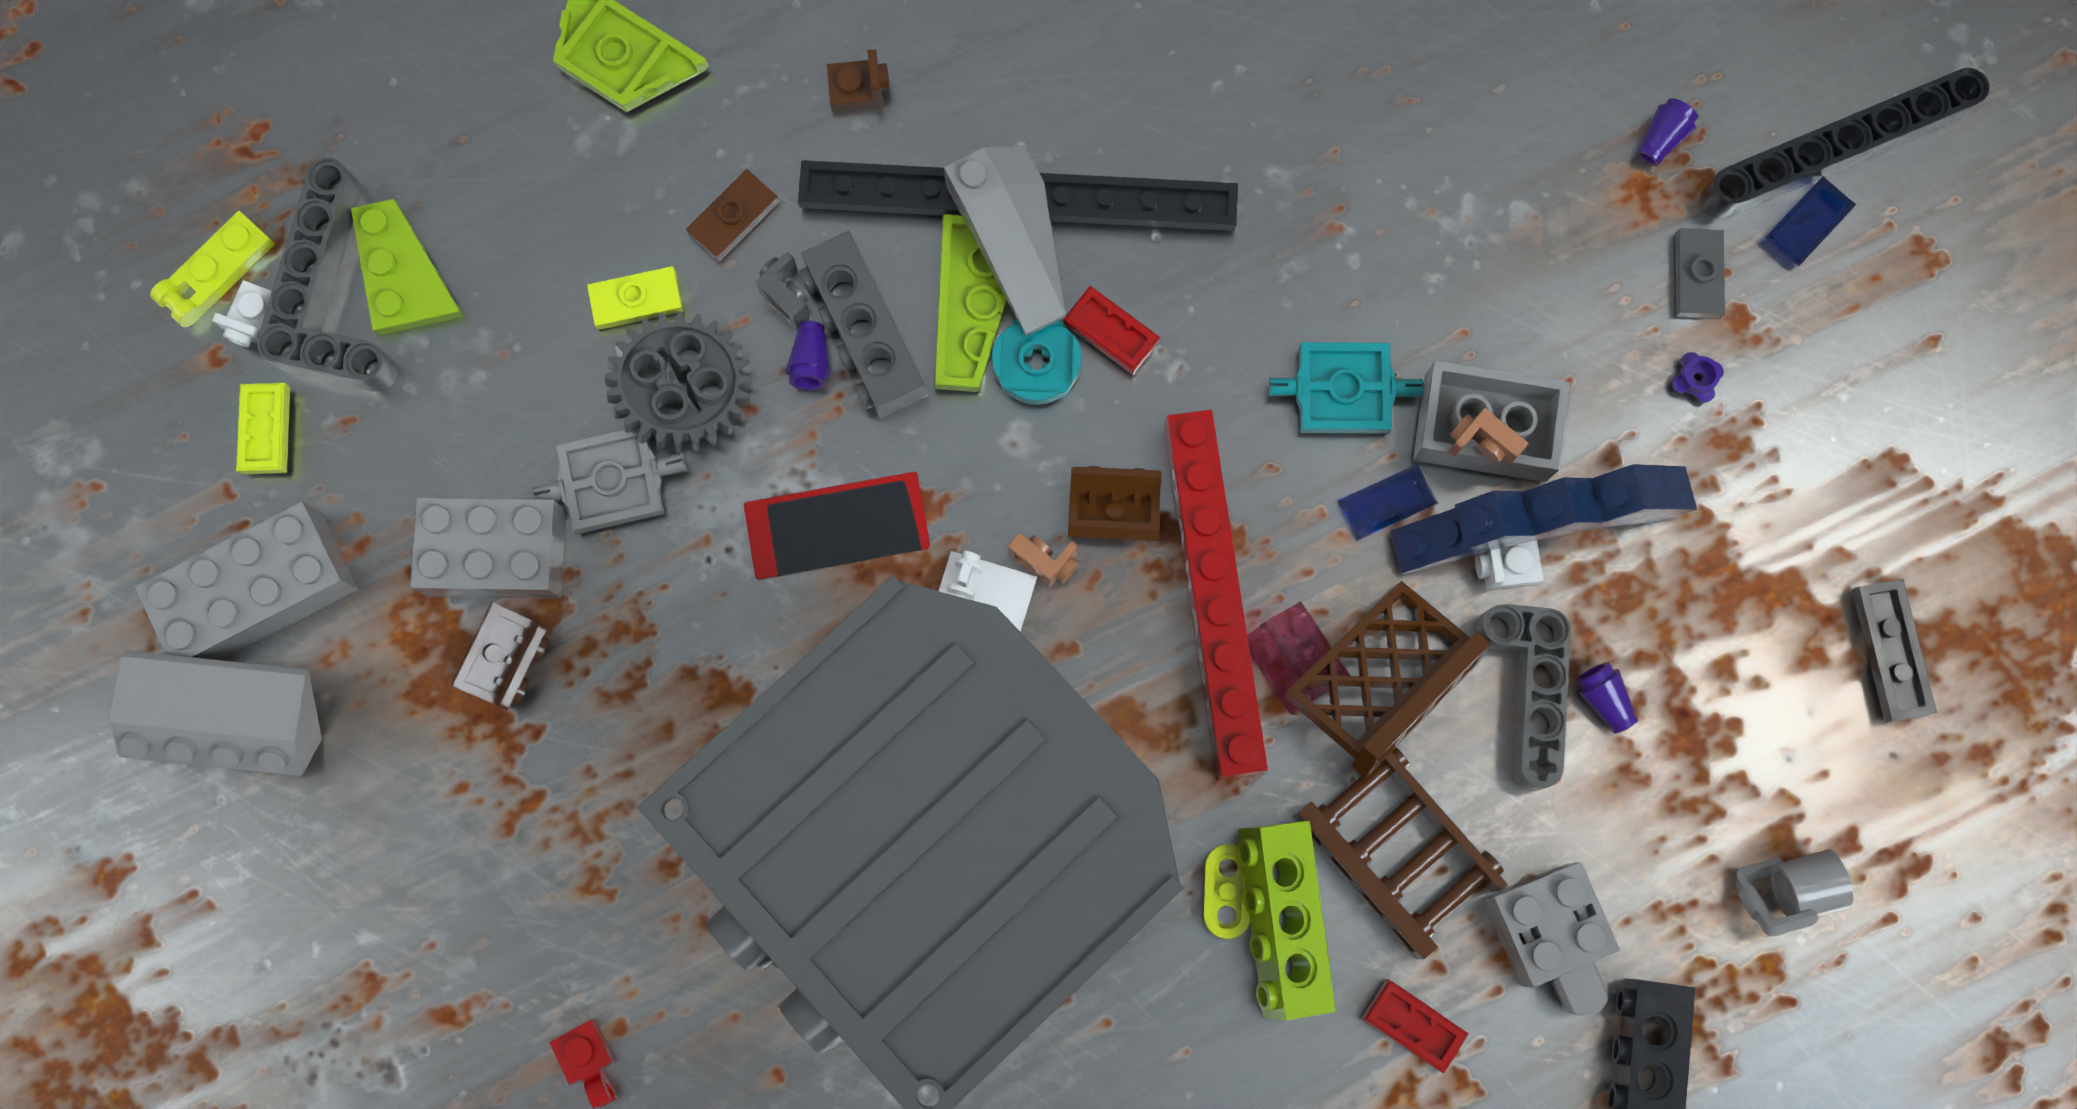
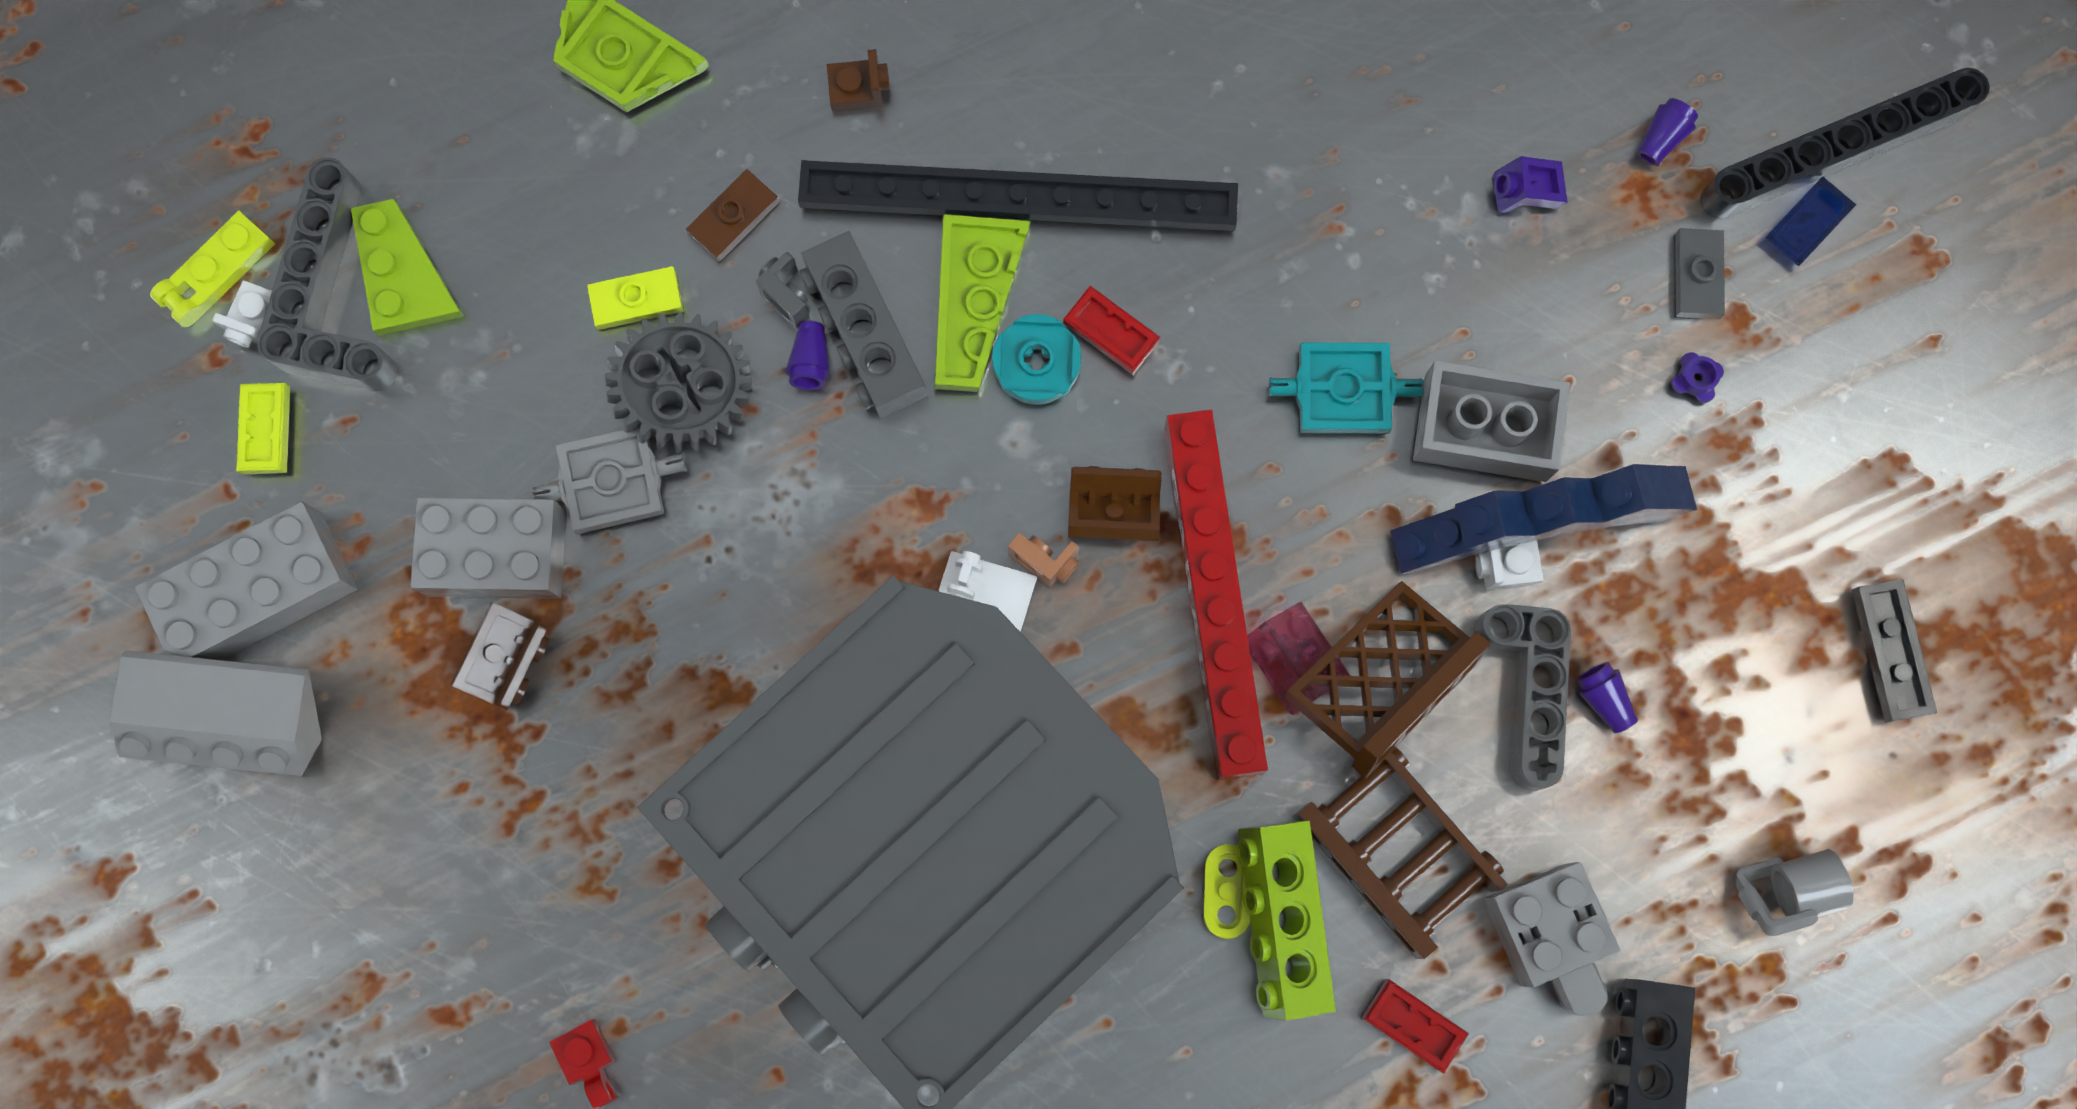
(836, 525): black sticker -> none
(1011, 223): light grey wedge -> none
(1387, 502): clear blue tile -> none
(1494, 438): nougat bracket -> none
(1530, 183): none -> dark purple bracket

